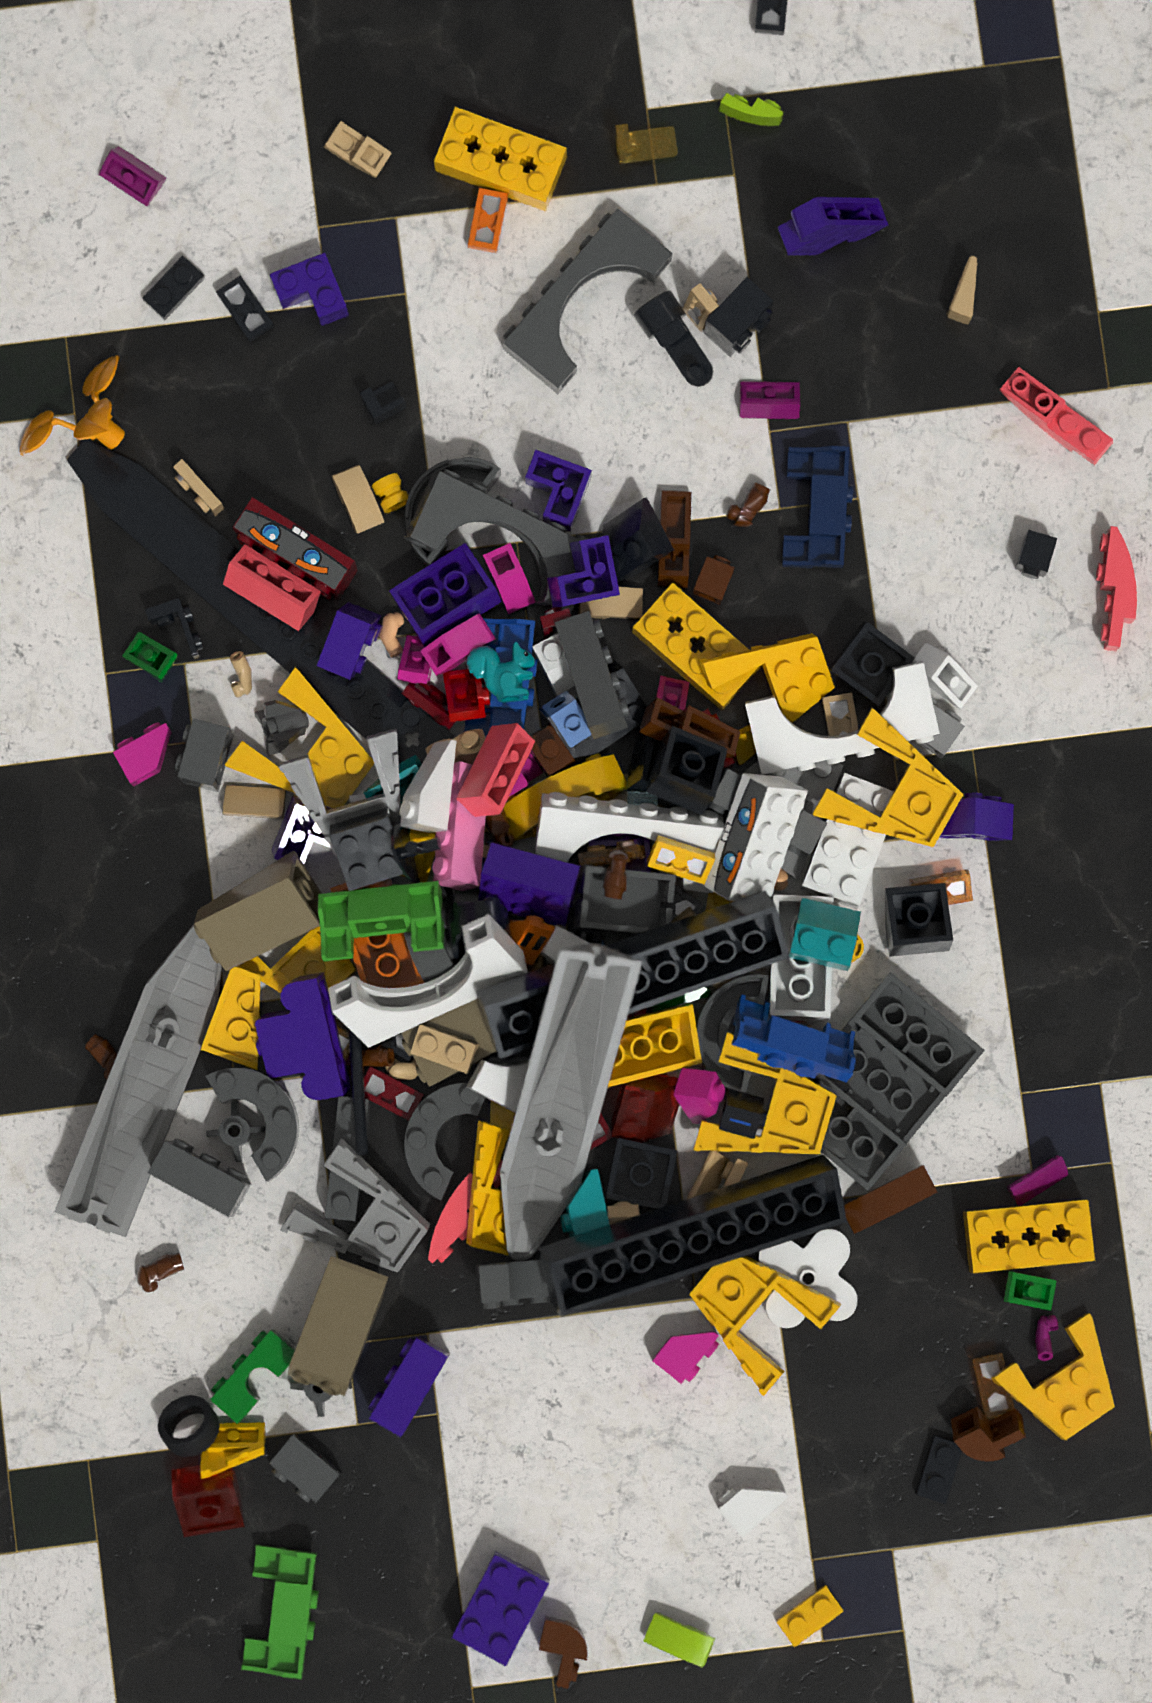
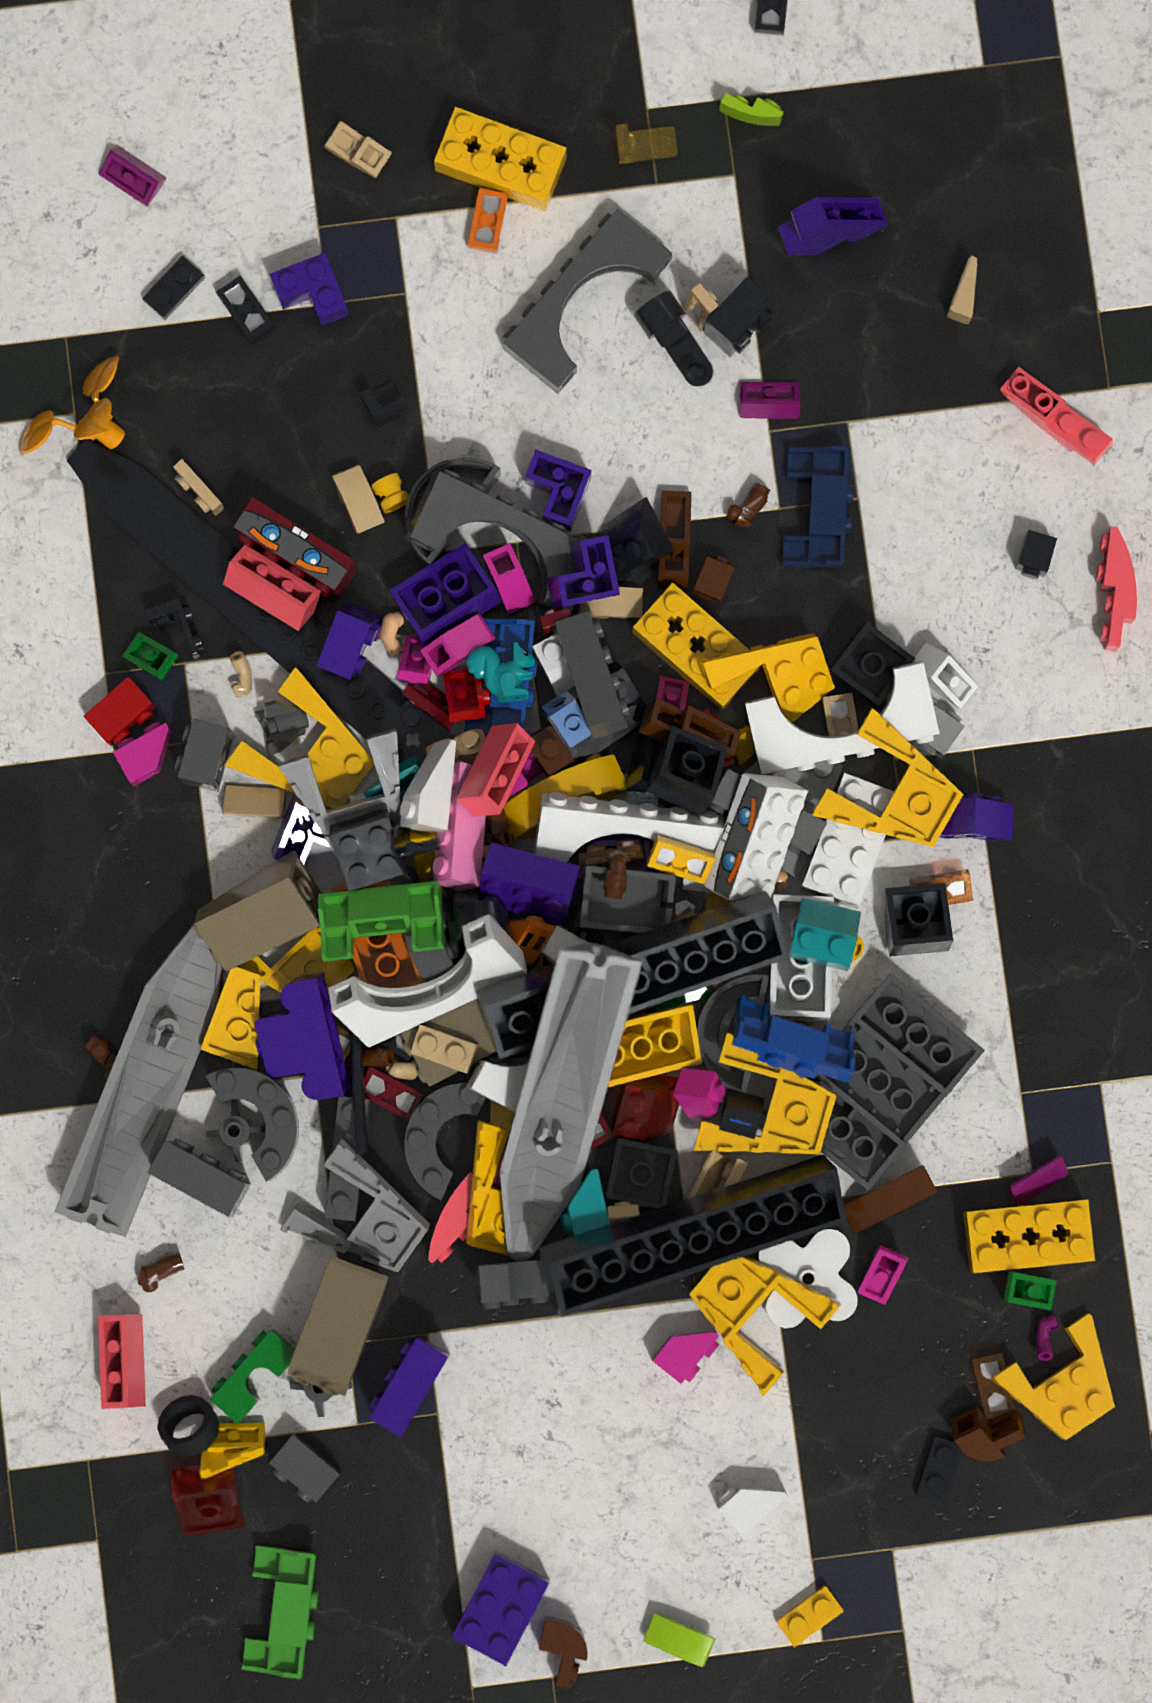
(120, 712): none -> red brick
(121, 1361): none -> coral brick
(882, 1274): none -> dark pink slope

